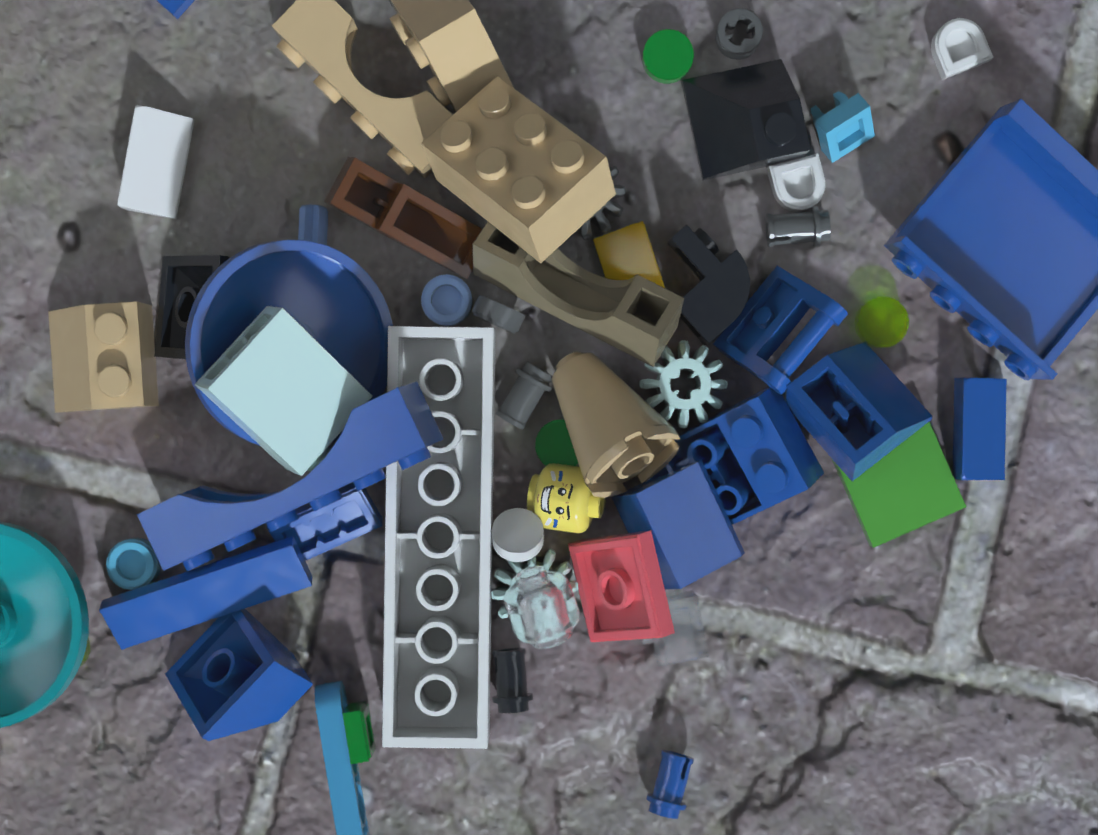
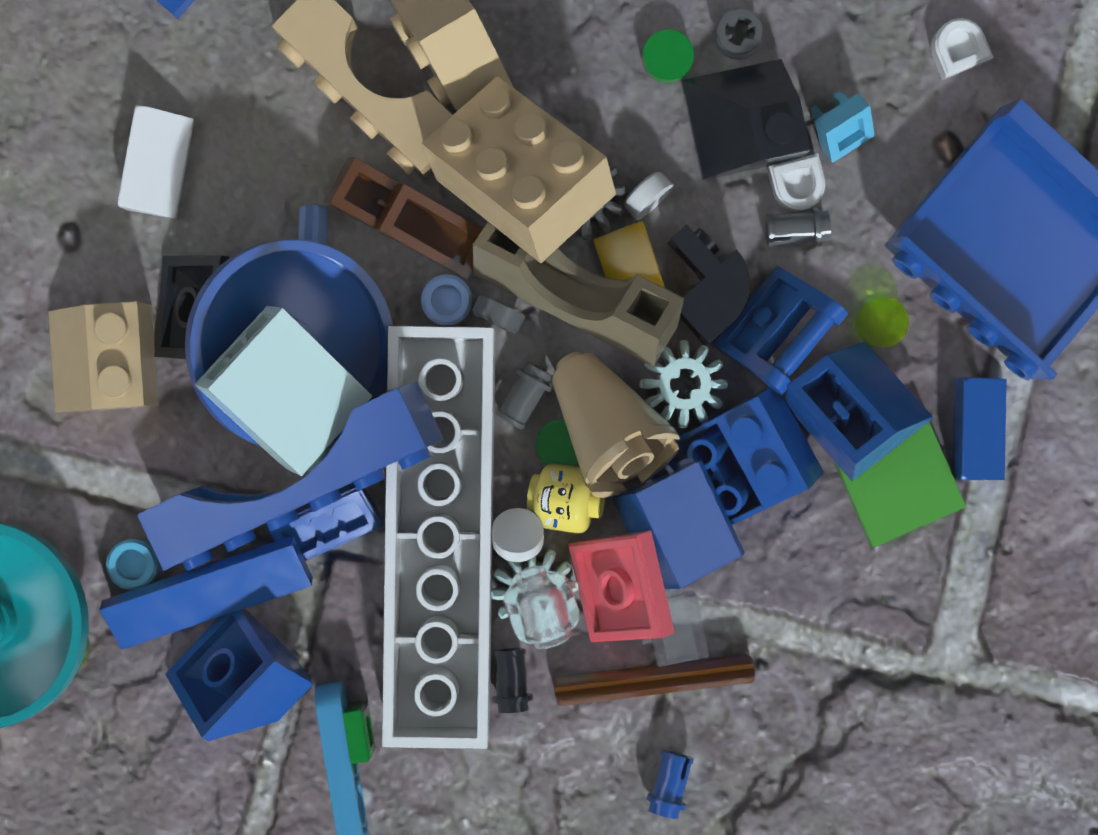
(647, 195): none -> white tile
(654, 680): none -> reddish brown axle

